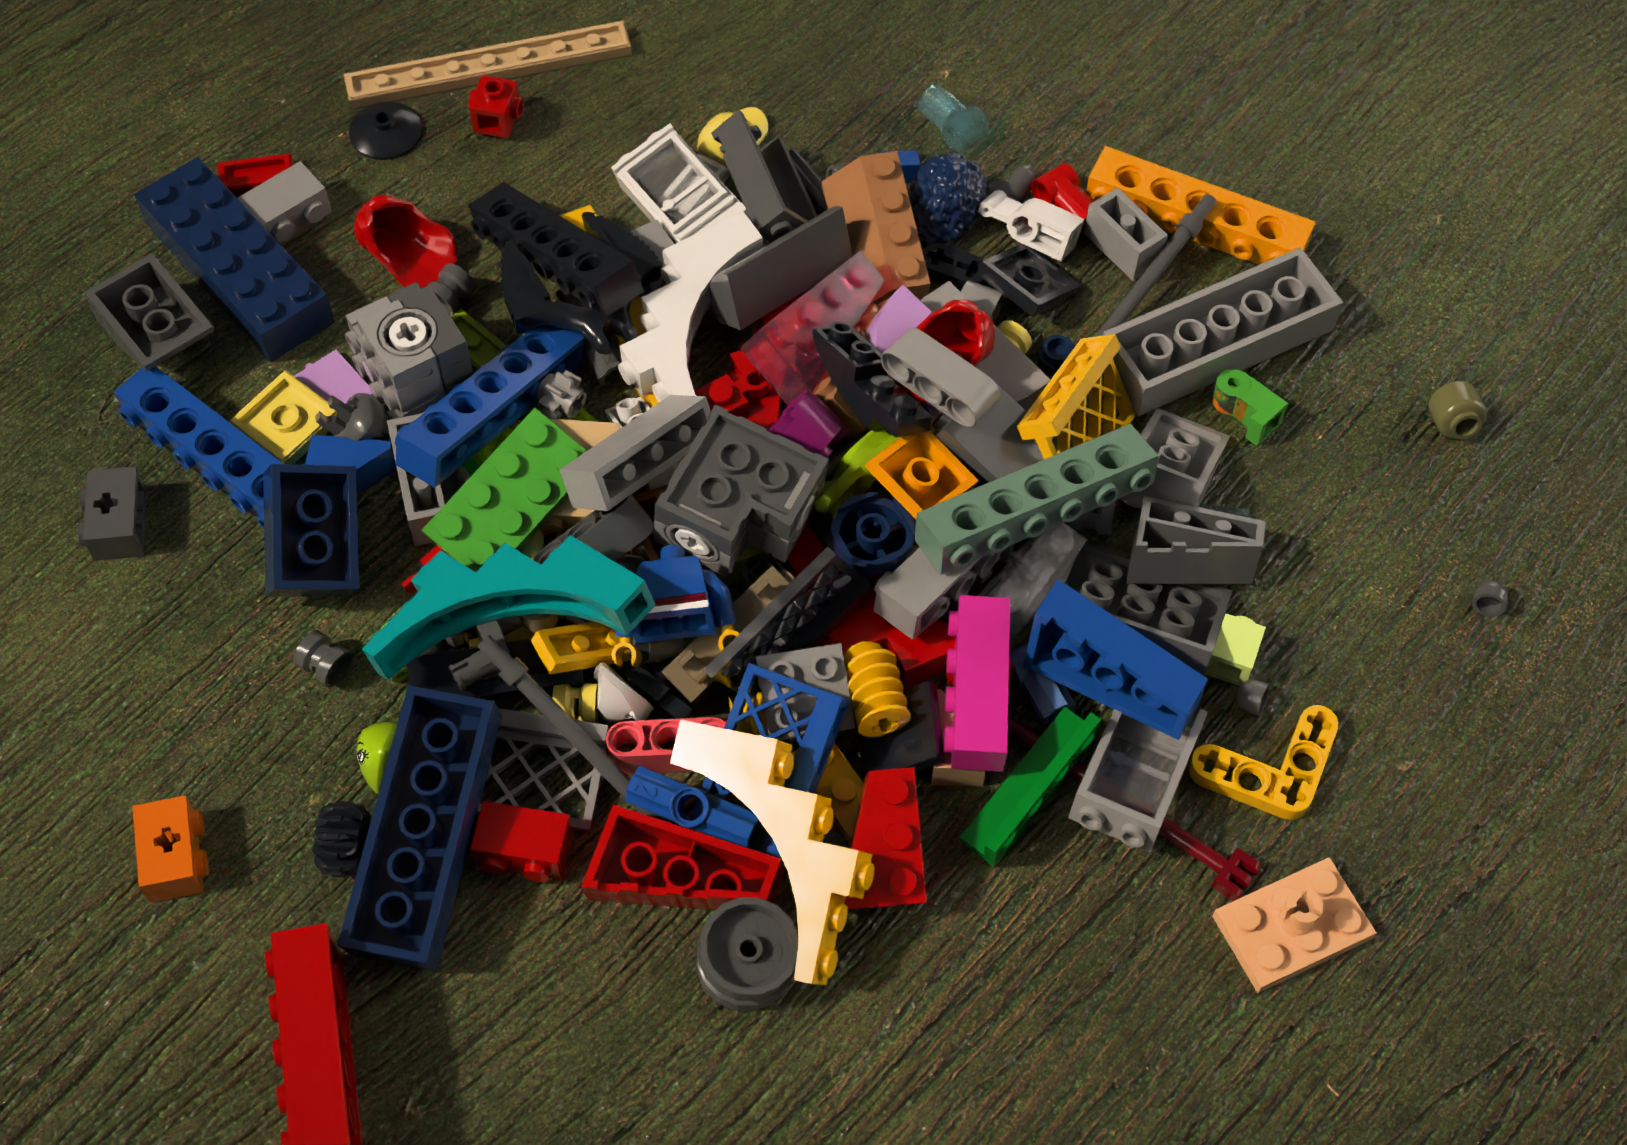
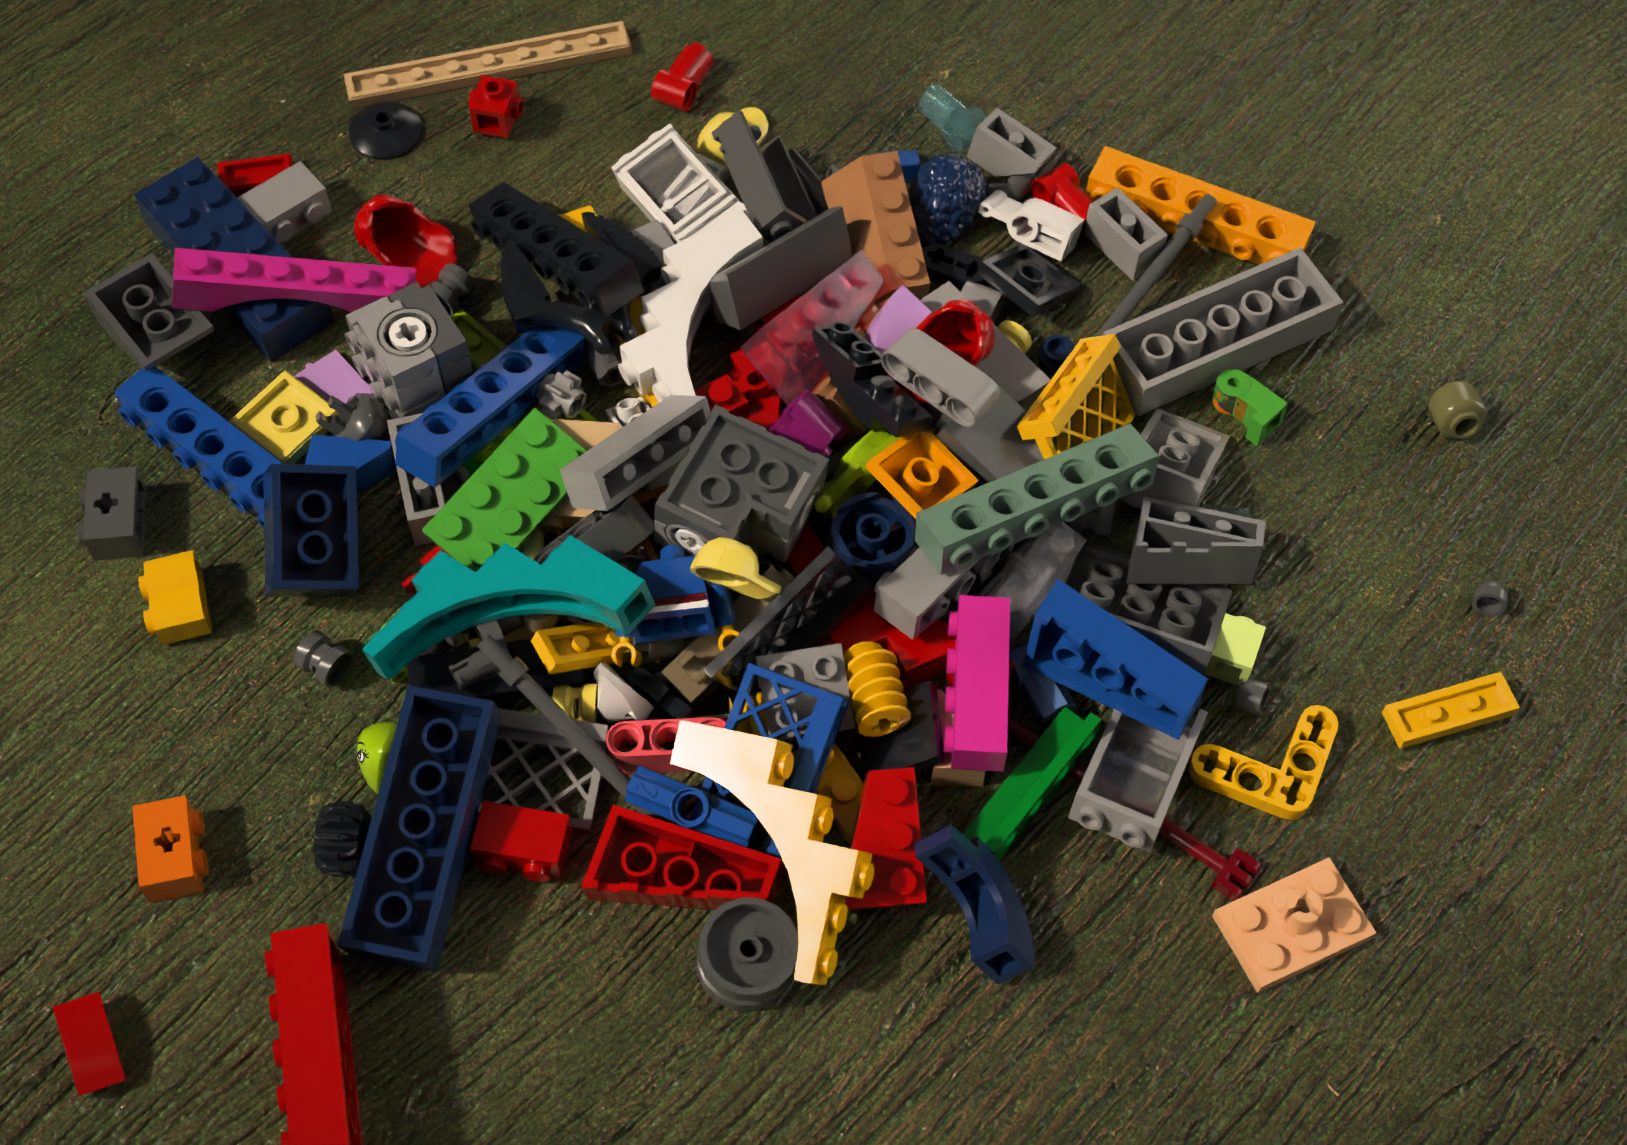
(88, 1043): none -> red slope
(175, 598): none -> yellow brick
(220, 279): none -> dark pink arch
(680, 83): none -> red piece
(733, 566): none -> light yellow cap
(992, 908): none -> dark blue arch
(1008, 147): none -> light grey slope
(1450, 710): none -> yellow plate

